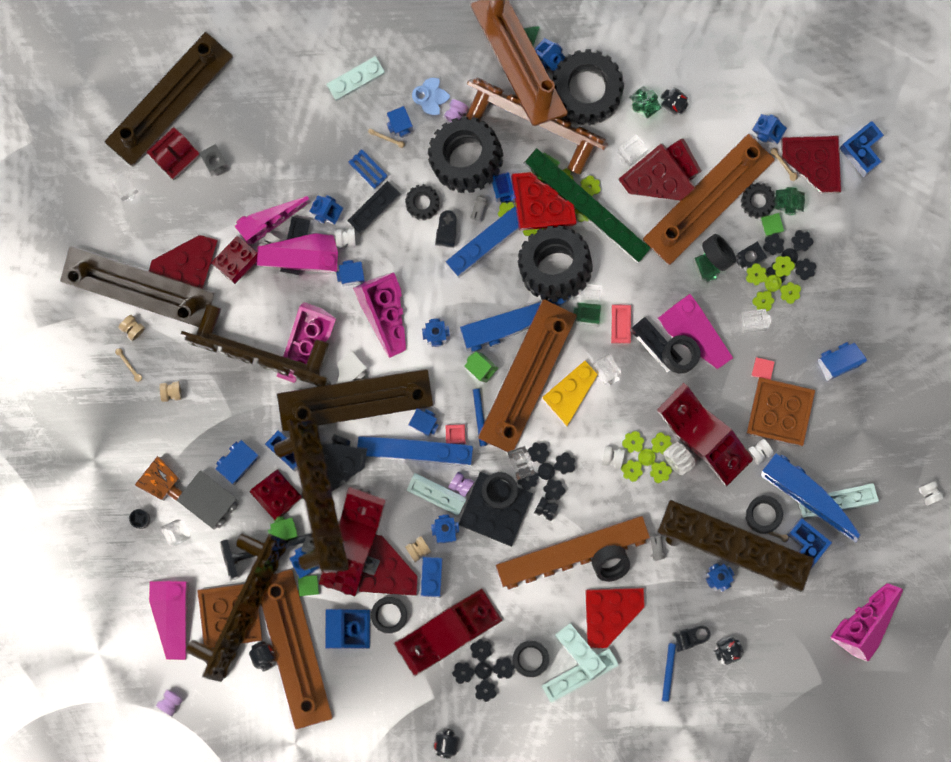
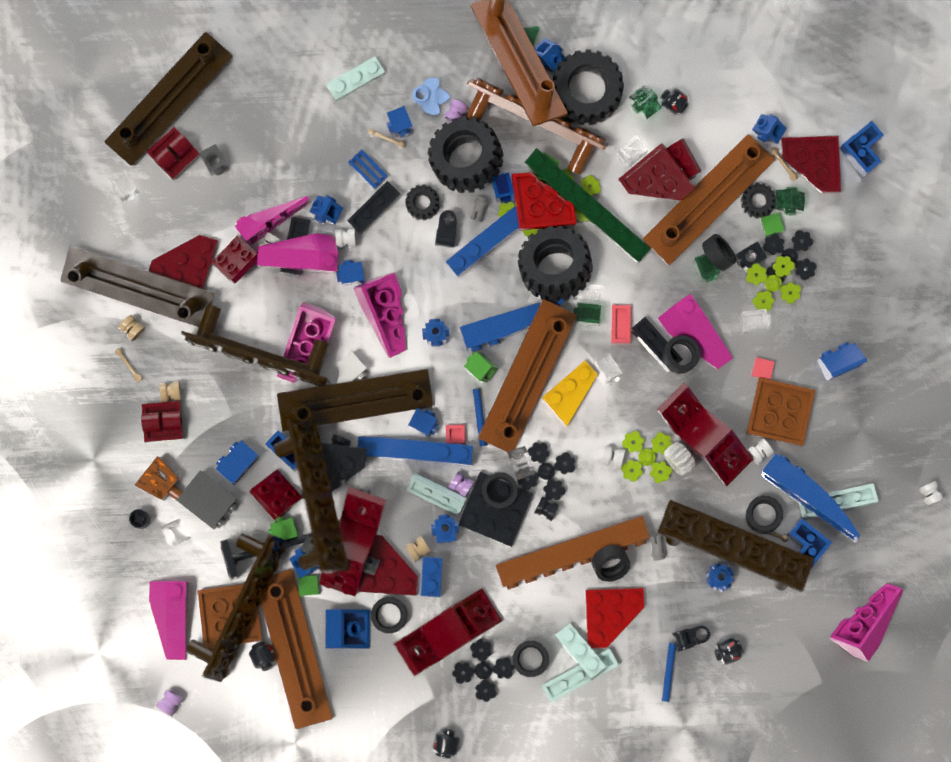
(162, 421): none -> dark red plate

